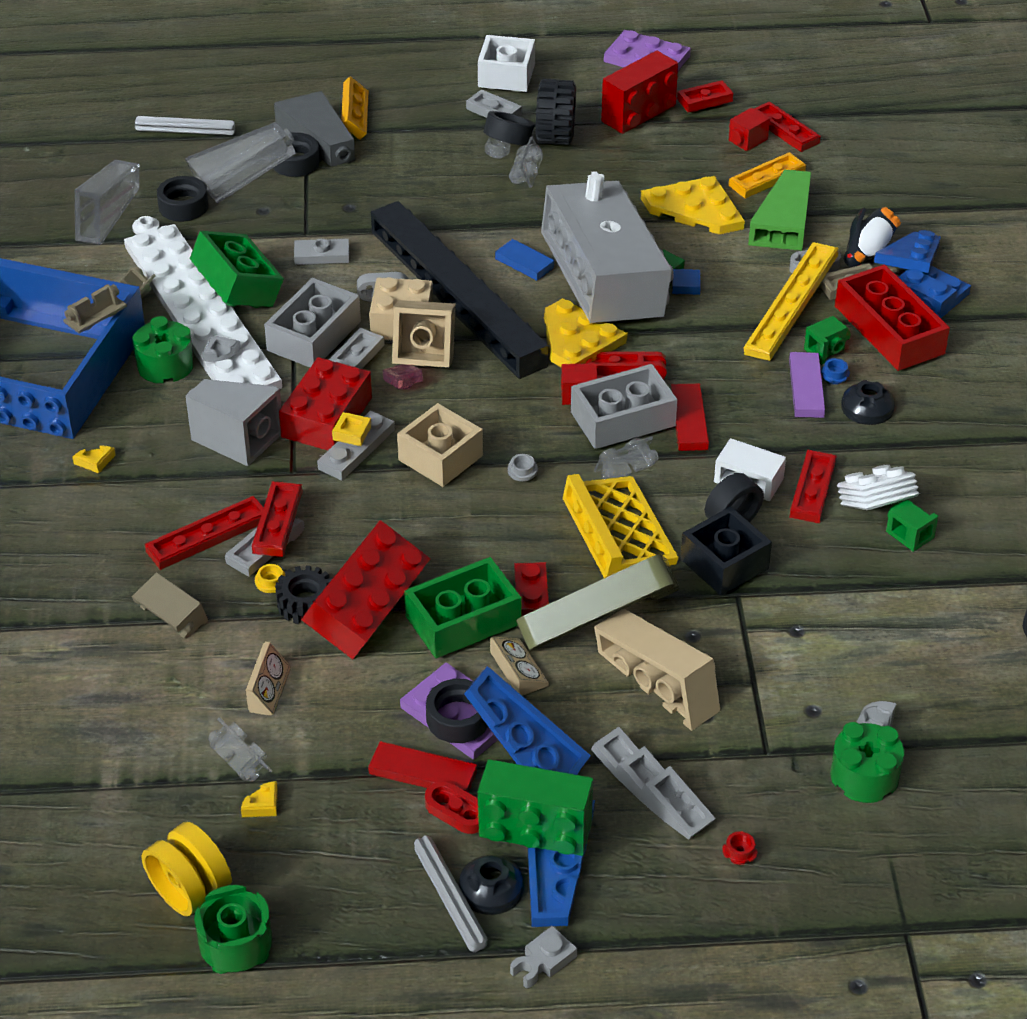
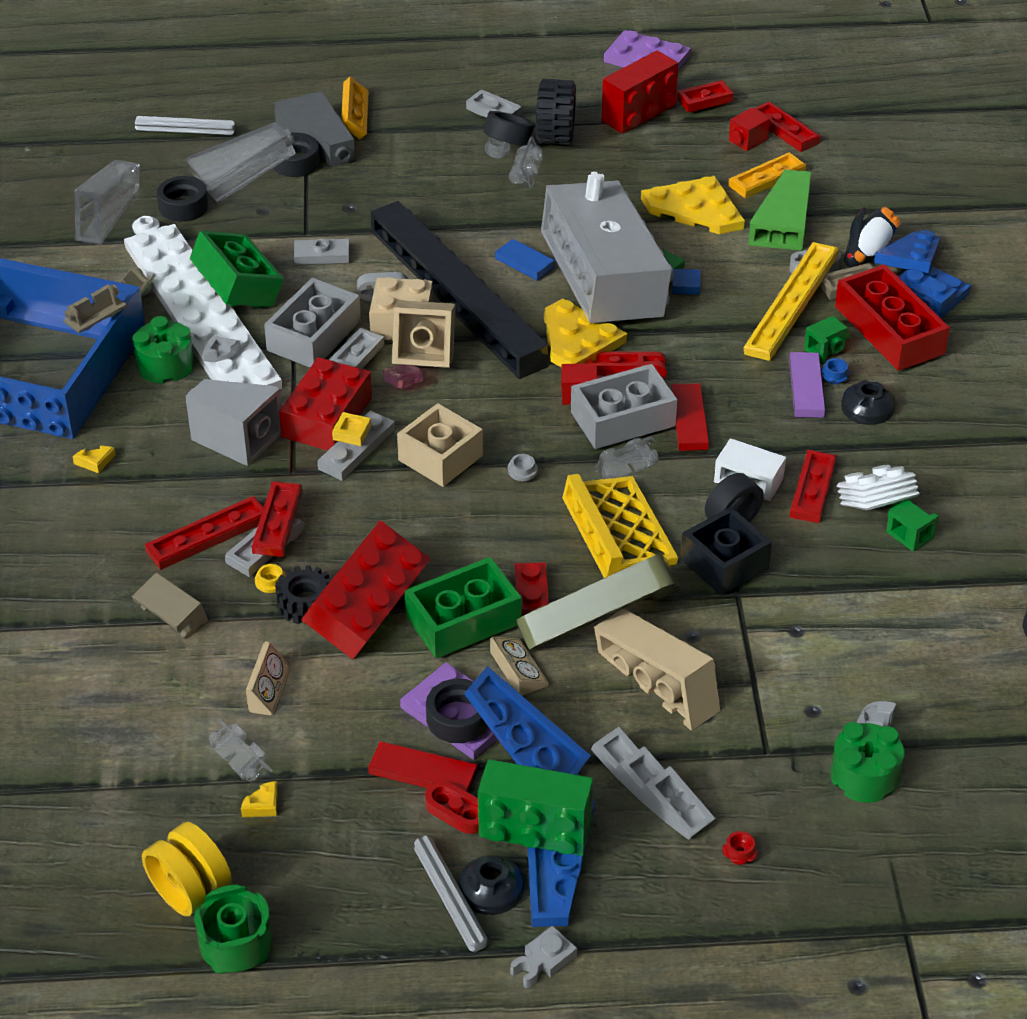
(506, 63): white brick -> none

